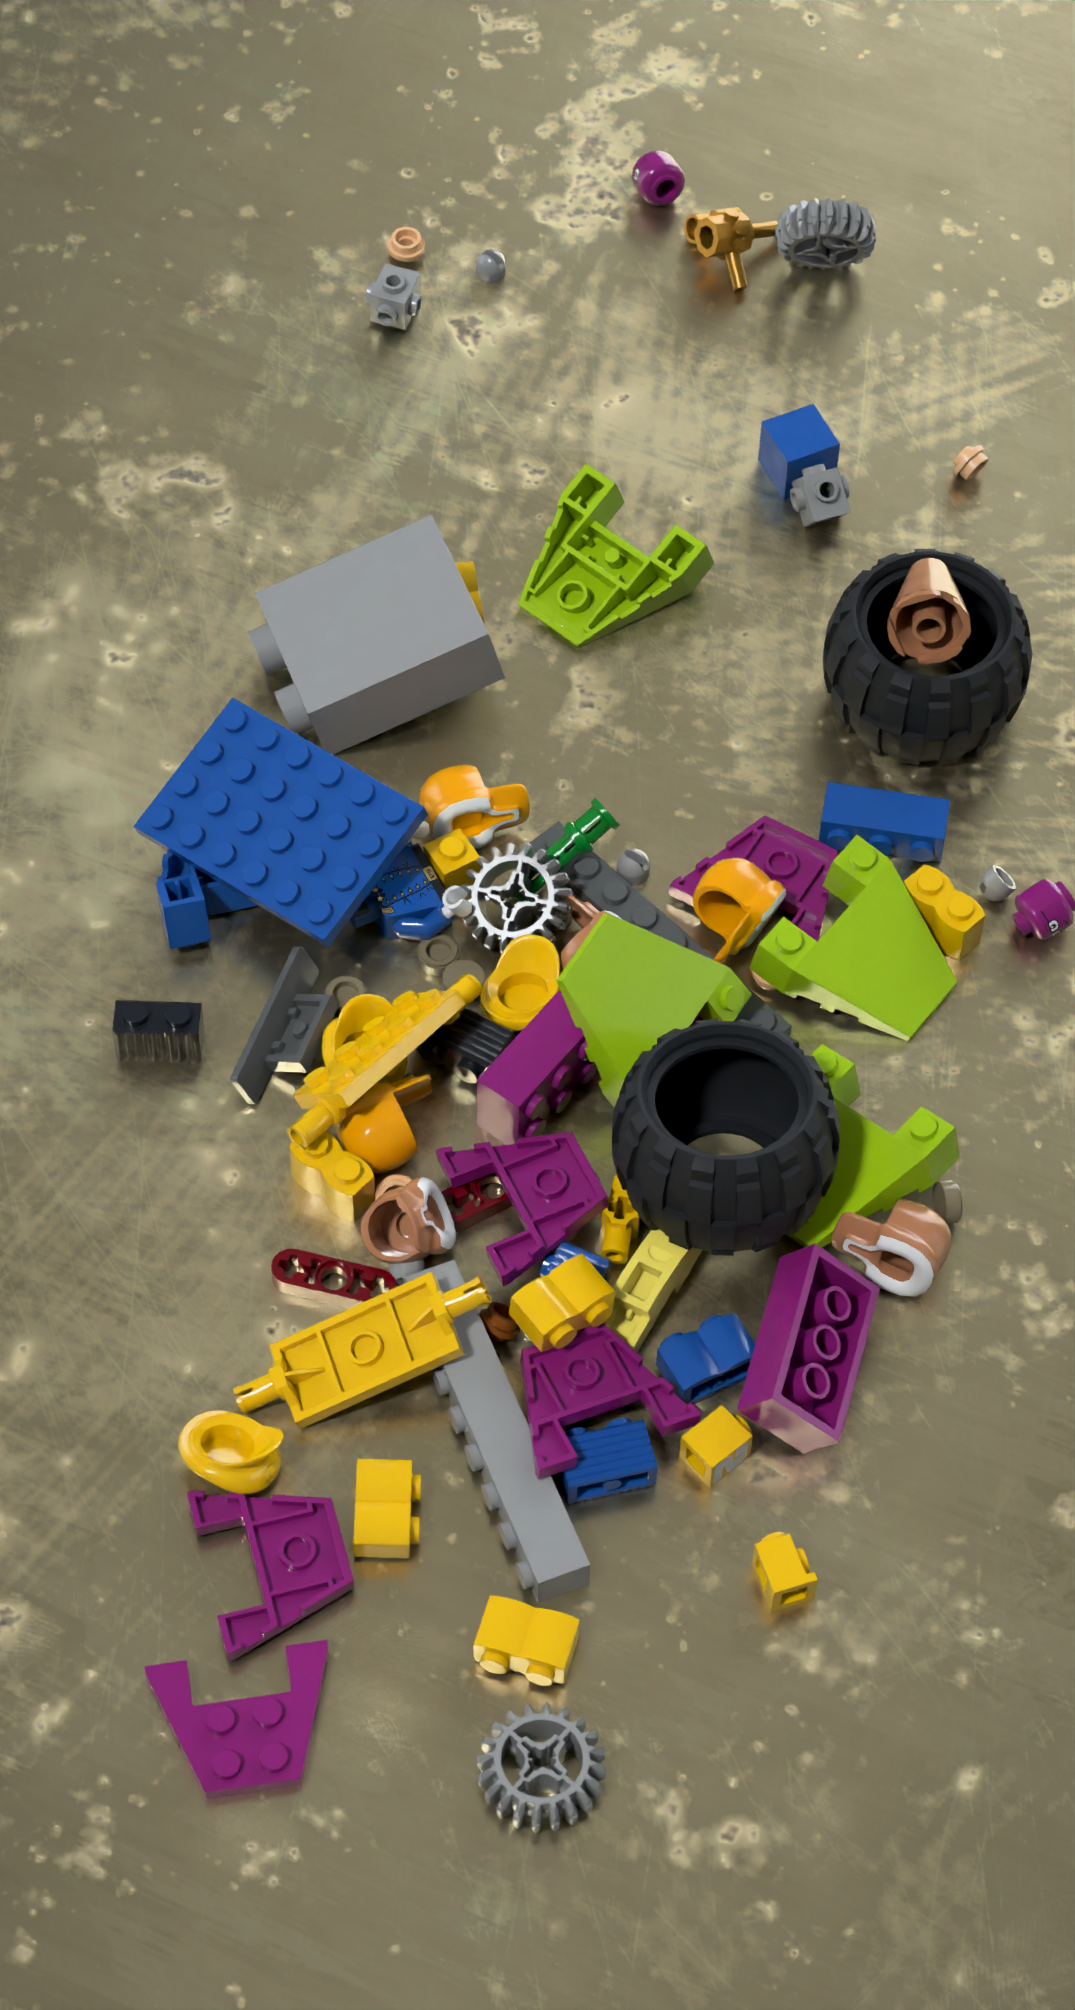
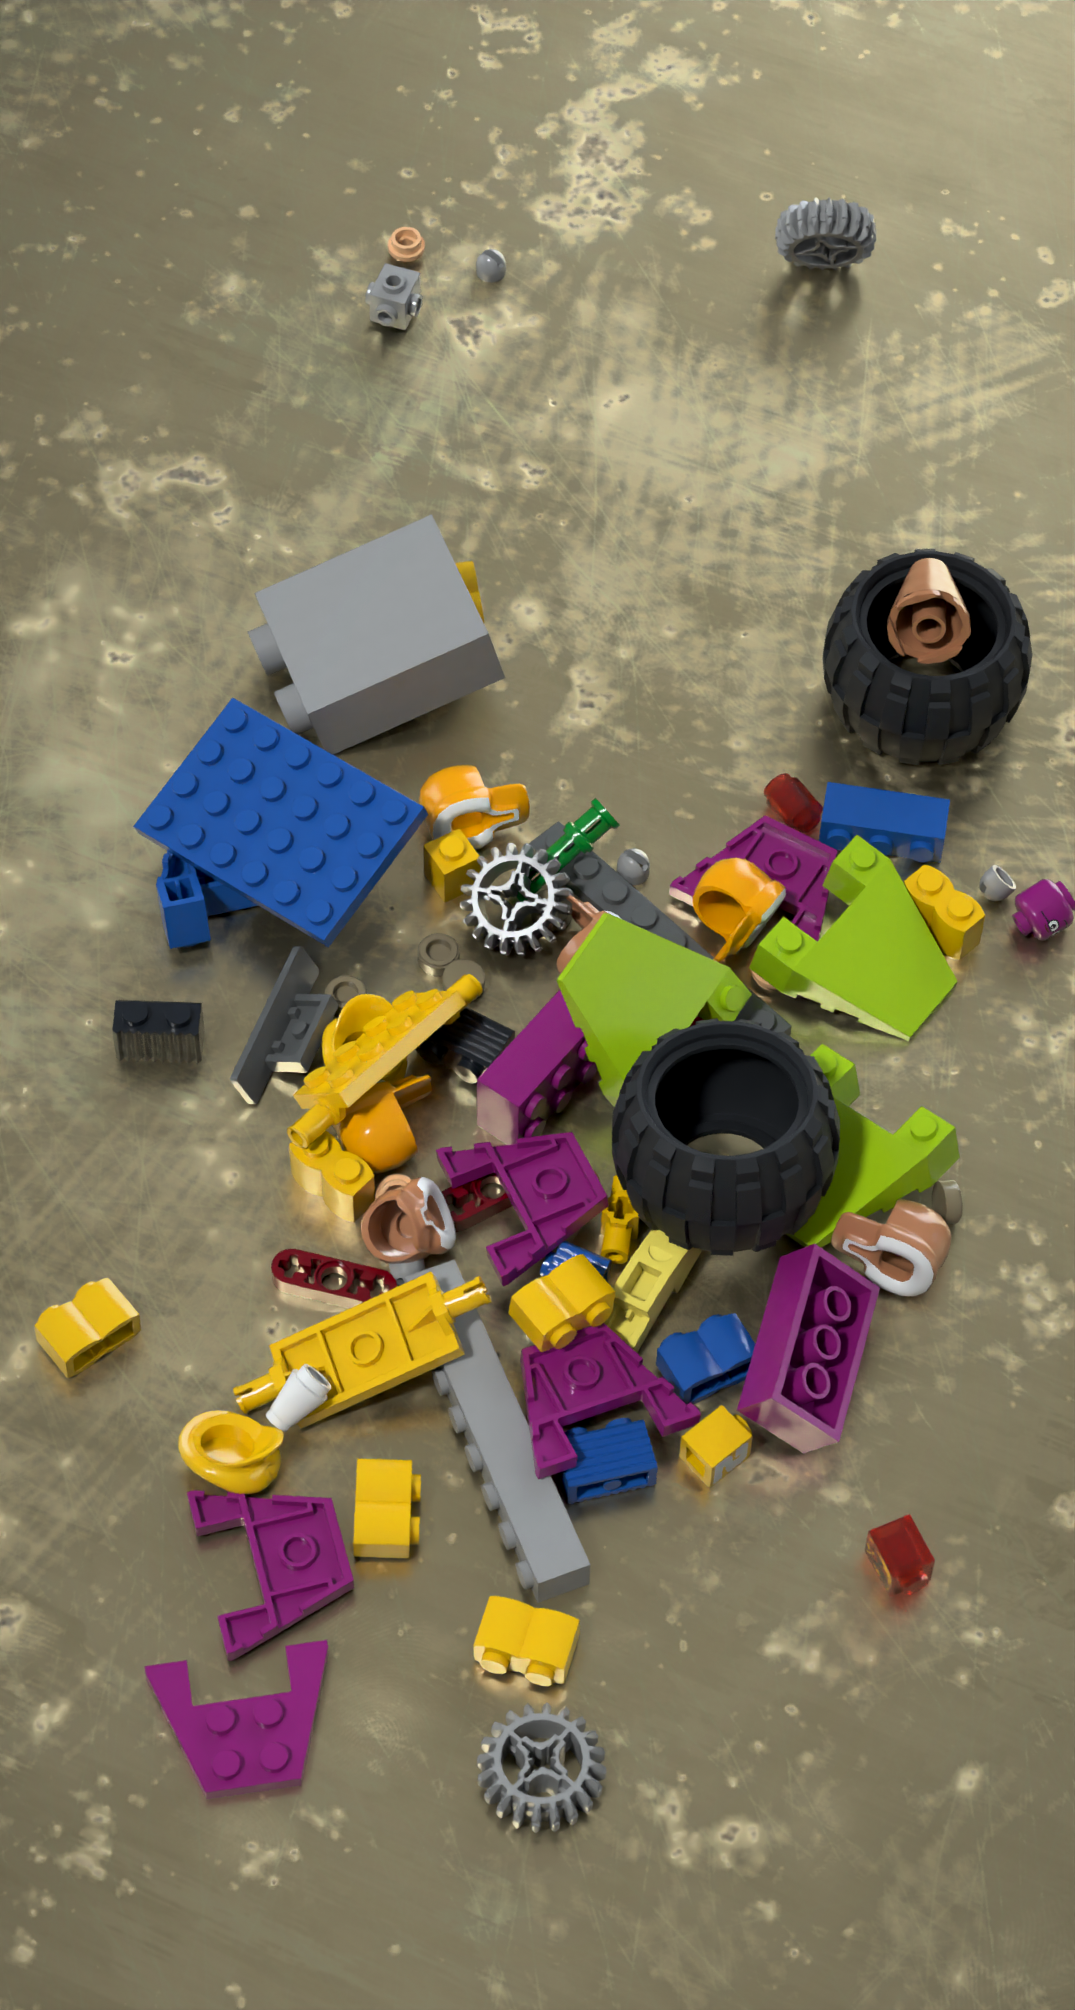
(87, 1326): none -> yellow brick
(298, 1397): none -> white cone
(410, 897): blue torso -> none
(499, 1323): dark orange plate -> none
(521, 982): yellow piece -> none
(595, 579): lime wedge -> none
(658, 178): magenta head -> none
(725, 236): pearl gold piece -> none
(783, 1572): yellow brick -> none
(793, 803): none -> clear red brick
(795, 443): blue head -> none
(820, 495): light grey brick -> none
(900, 1556): none -> clear red brick
(969, 462): light nougat plate -> none

